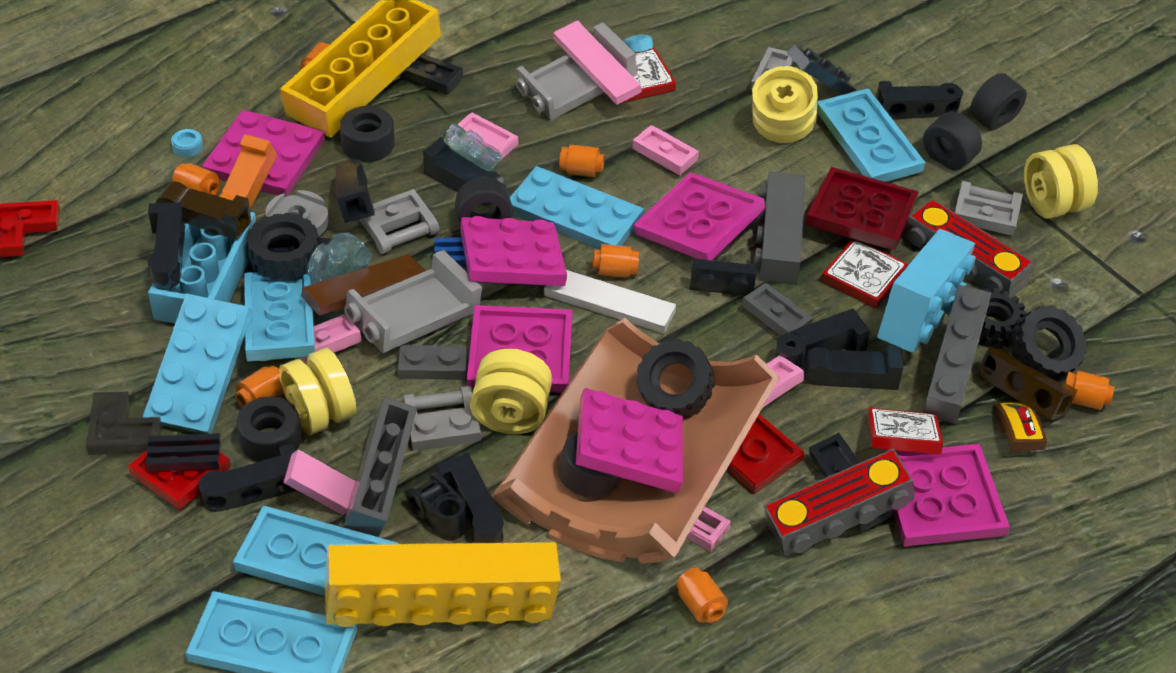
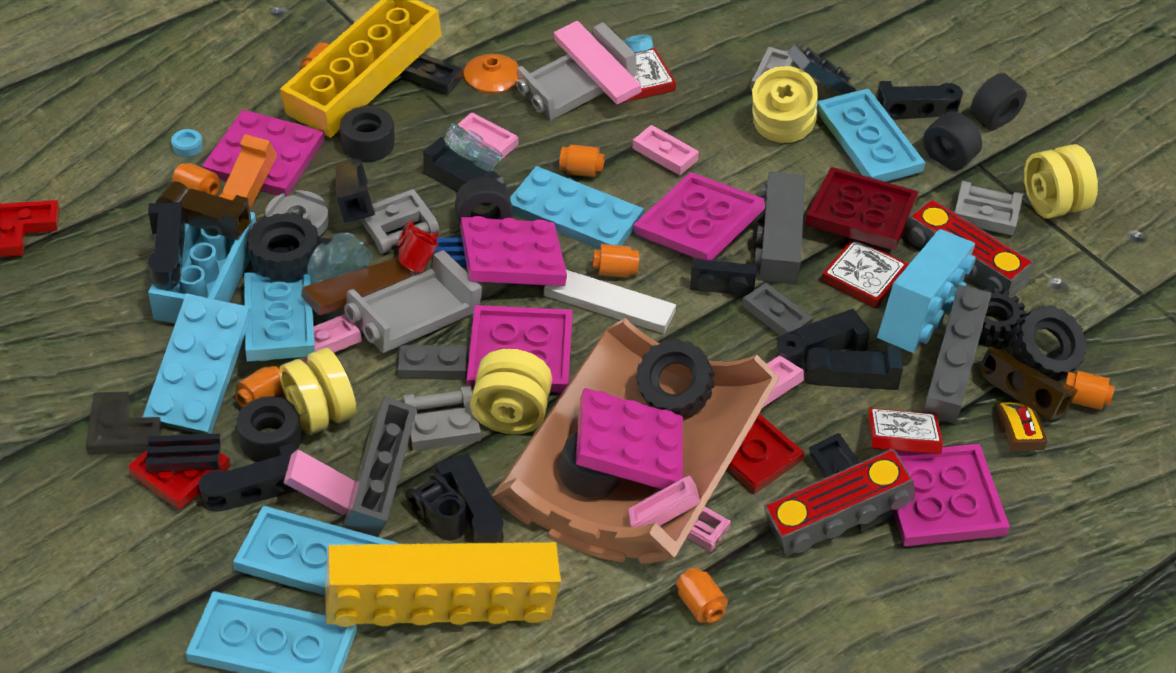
(416, 247): none -> red piece
(491, 73): none -> orange dish
(665, 504): none -> bright pink tile

